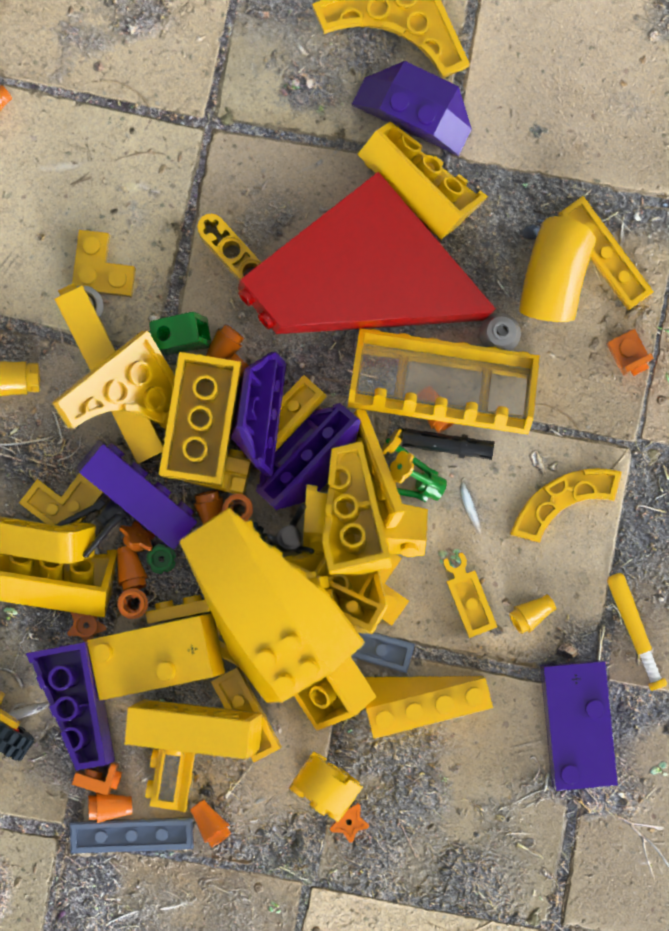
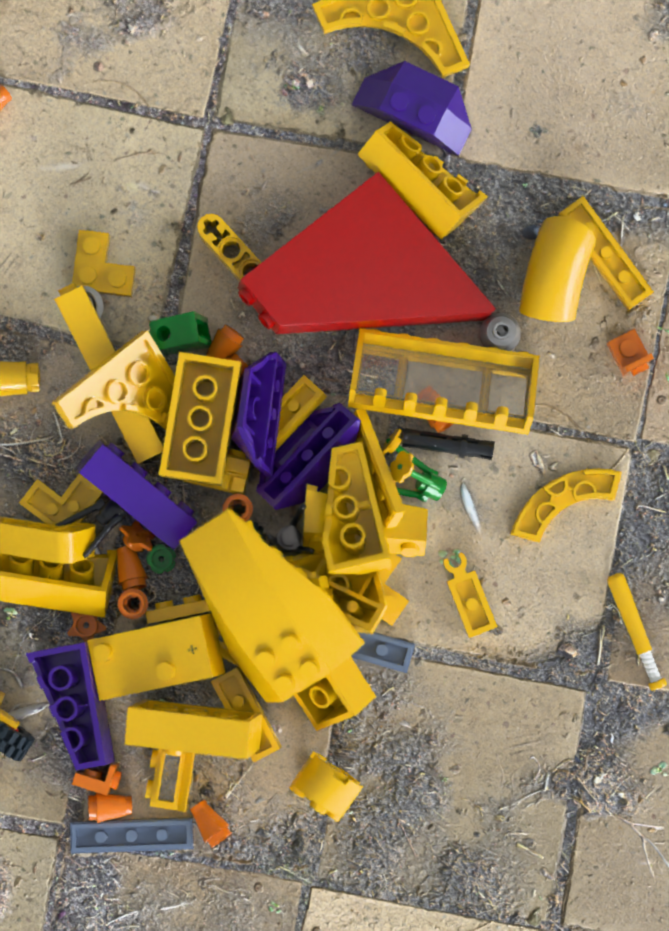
(208, 505): orange cone -> none
(357, 823): orange plate -> none
(423, 700): yellow wedge -> none
(530, 614): yellow cone -> none
(578, 725): dark purple brick -> none

